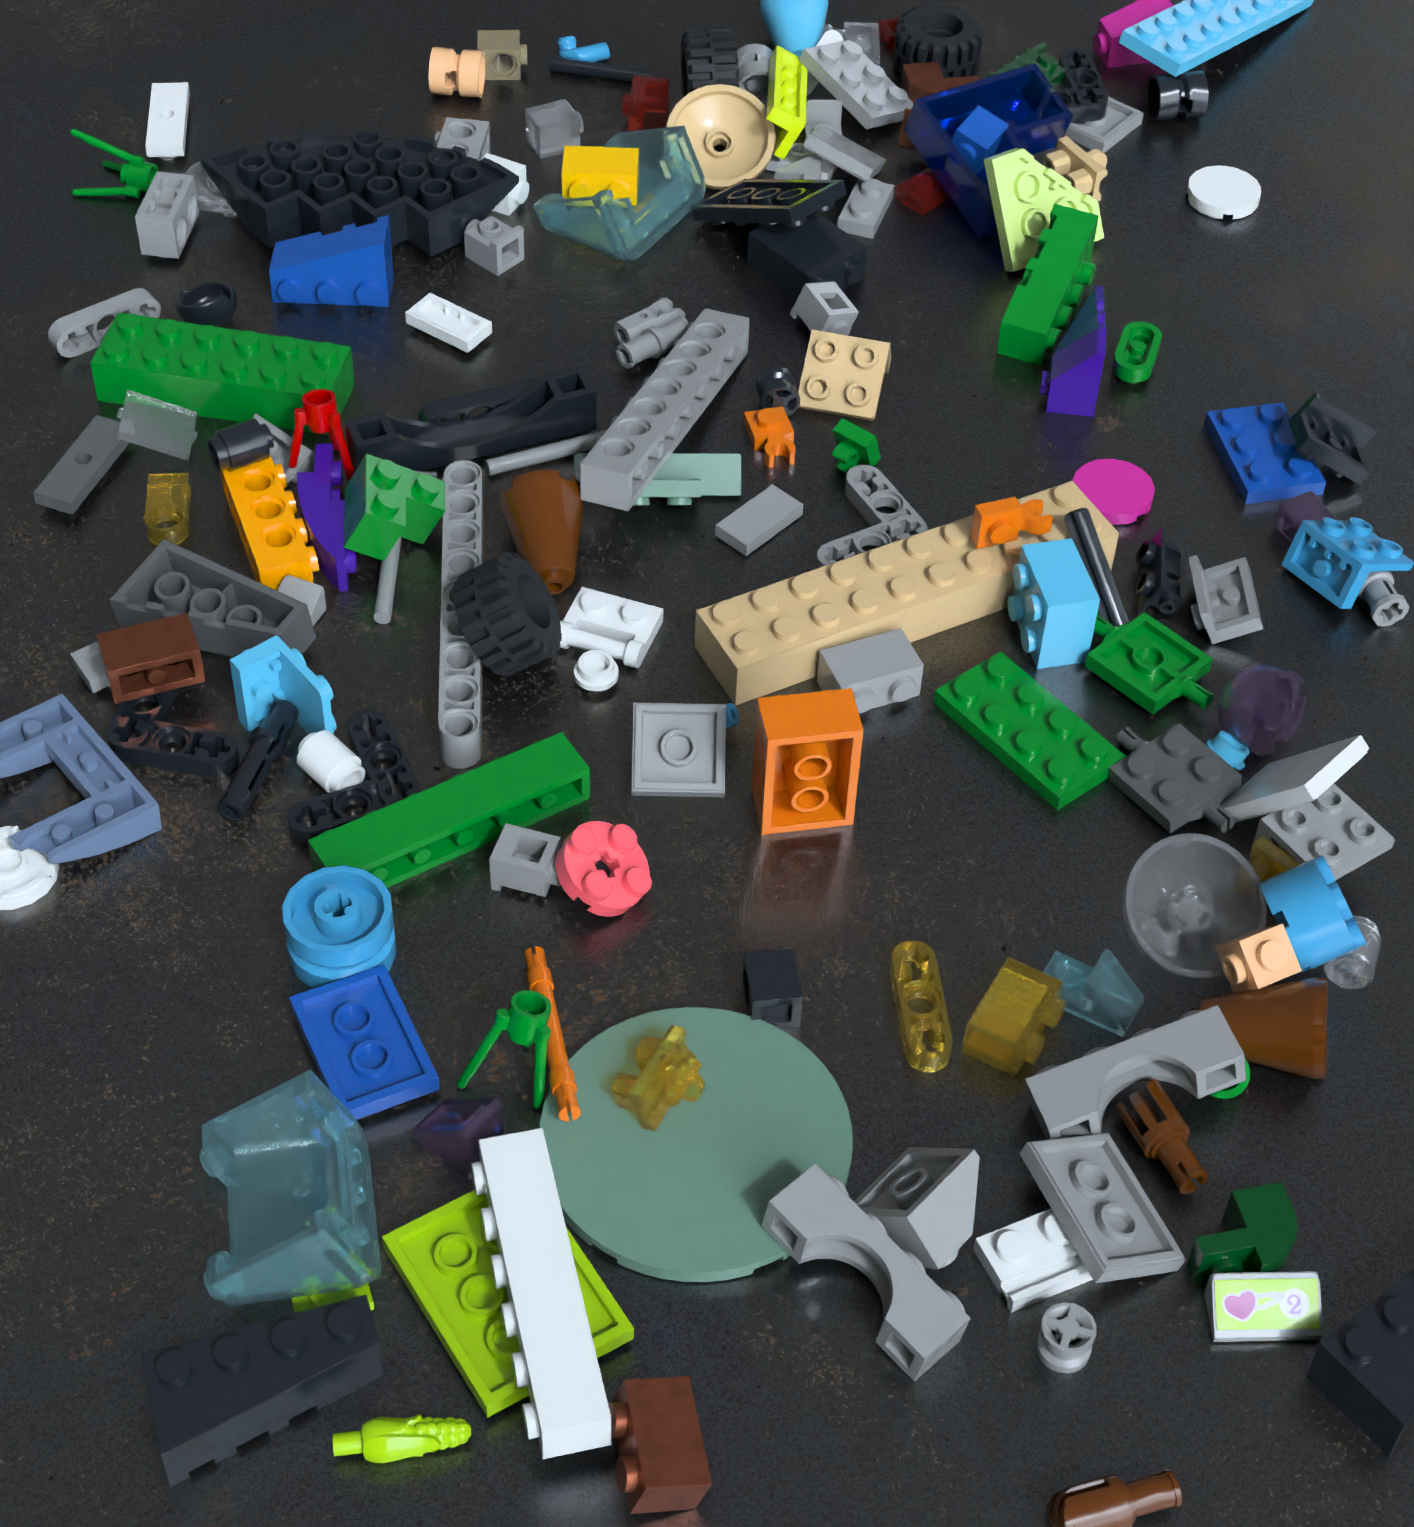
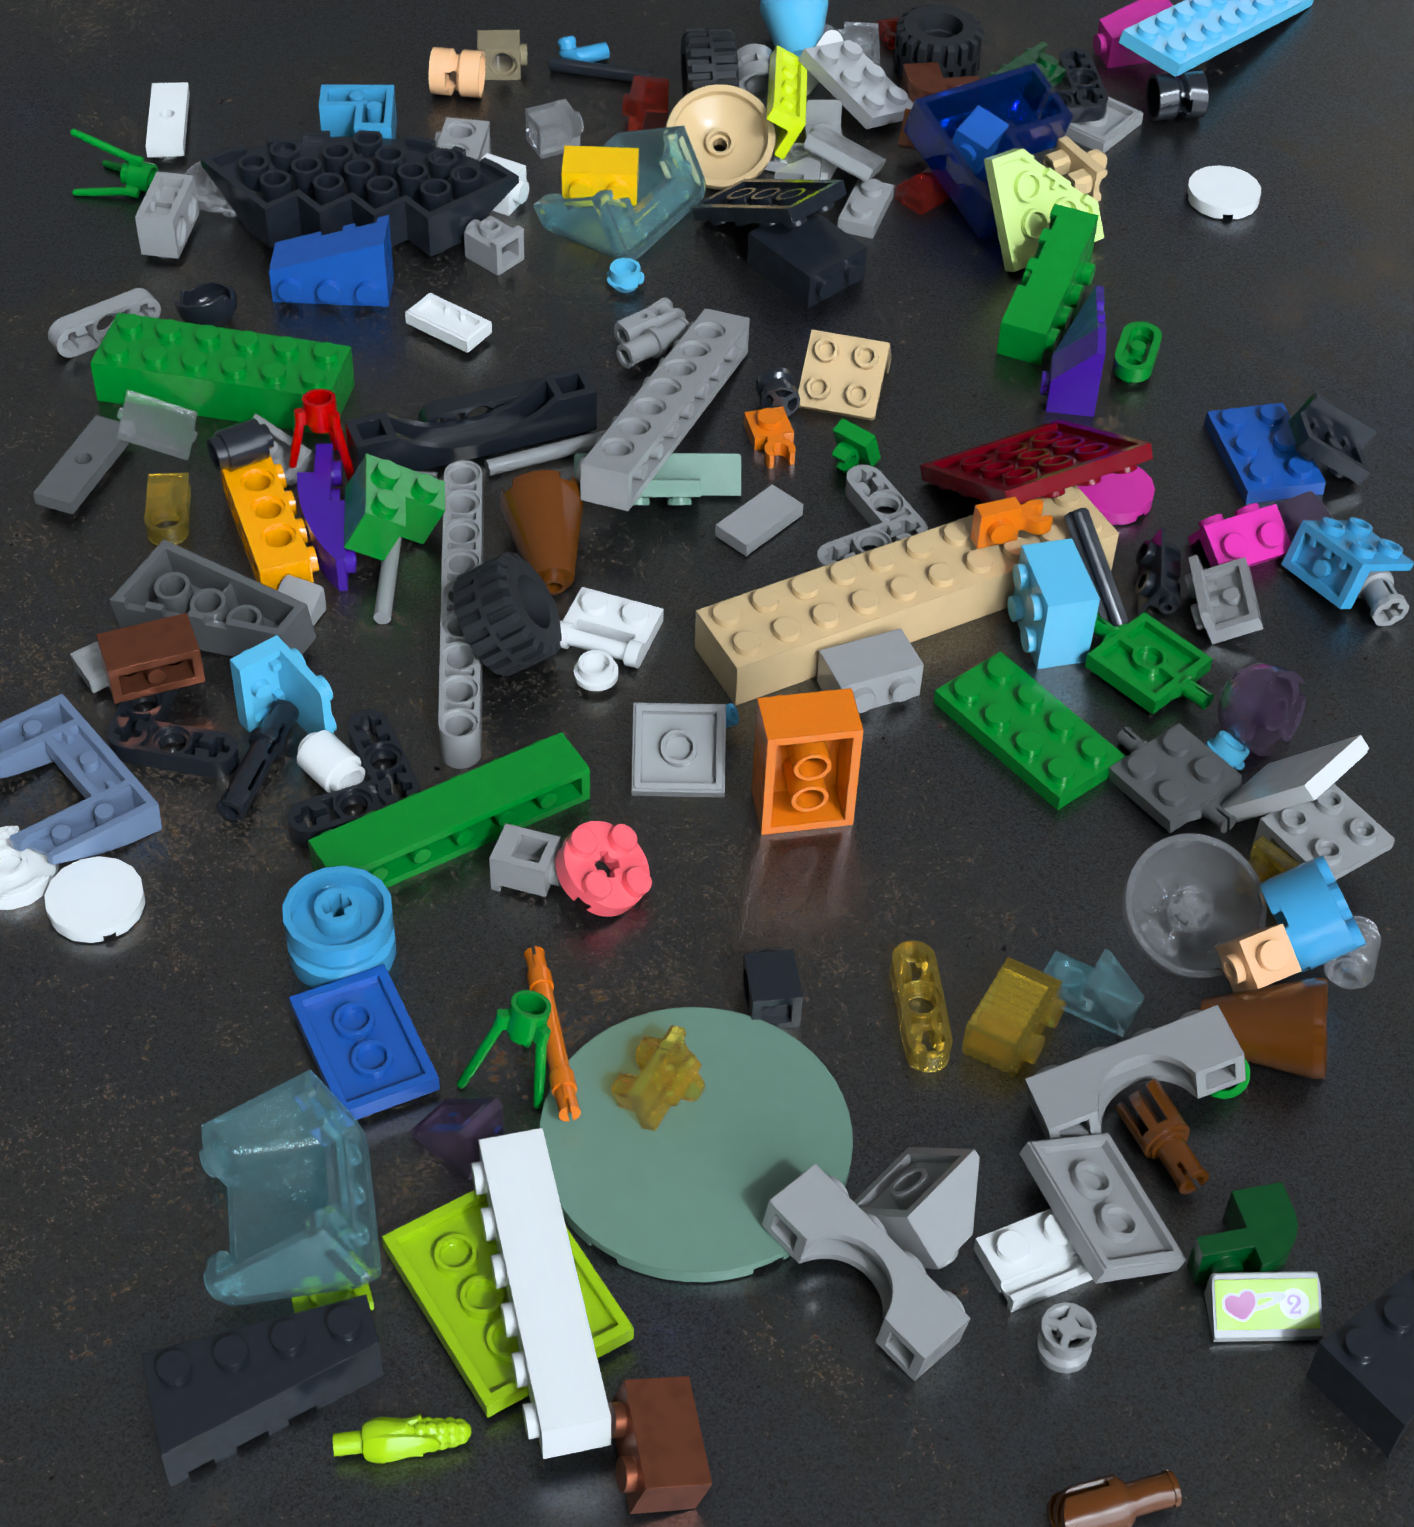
(94, 899): none -> white tile
(356, 108): none -> dark azure brick
(625, 275): none -> medium azure plate
(825, 308): light grey brick -> none
(1037, 462): none -> dark red plate
(1249, 534): none -> dark pink bracket

